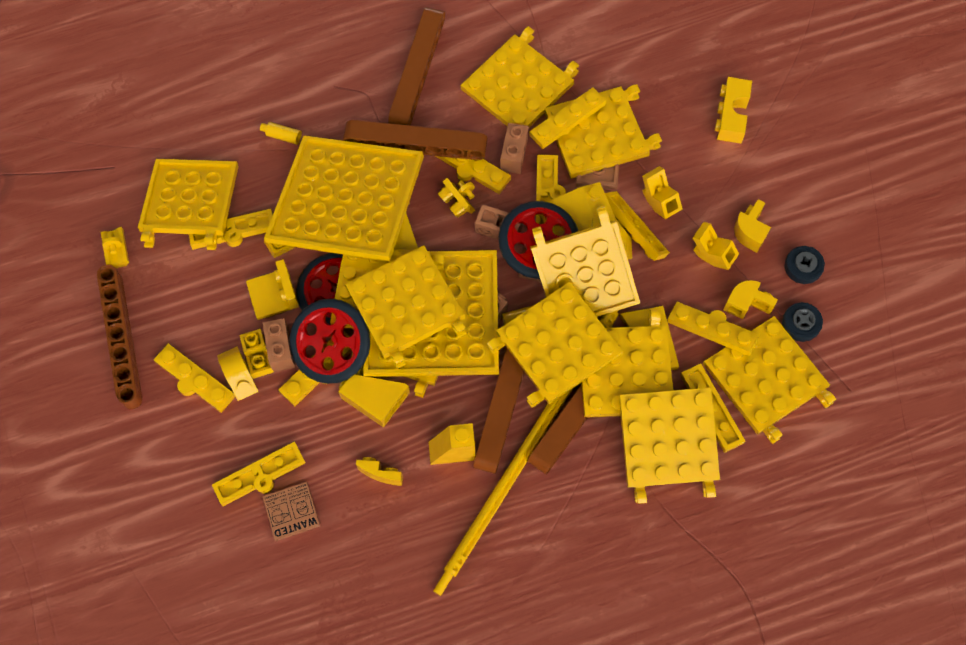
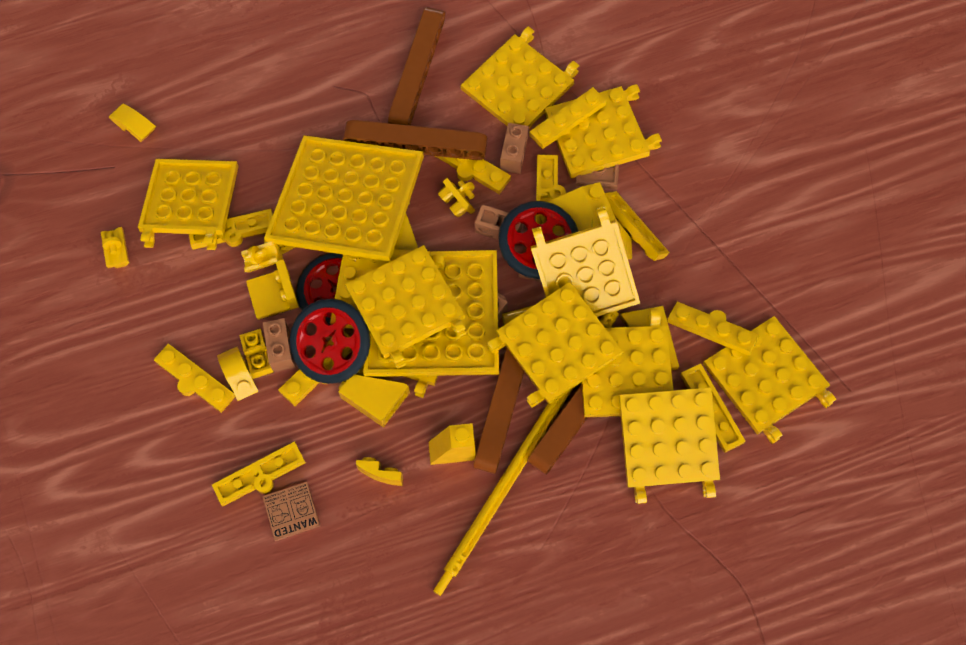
(123, 344): dark orange beam -> none
(132, 121): none -> yellow slope
(261, 256): none -> yellow hips
(281, 132): yellow cylinder -> none
(659, 195): yellow brick -> none
(713, 249): yellow brick -> none
(731, 125): yellow arch -> none
(747, 295): yellow brick -> none
(749, 230): yellow brick -> none
(801, 314): black wheel -> none
(802, 272): black wheel -> none

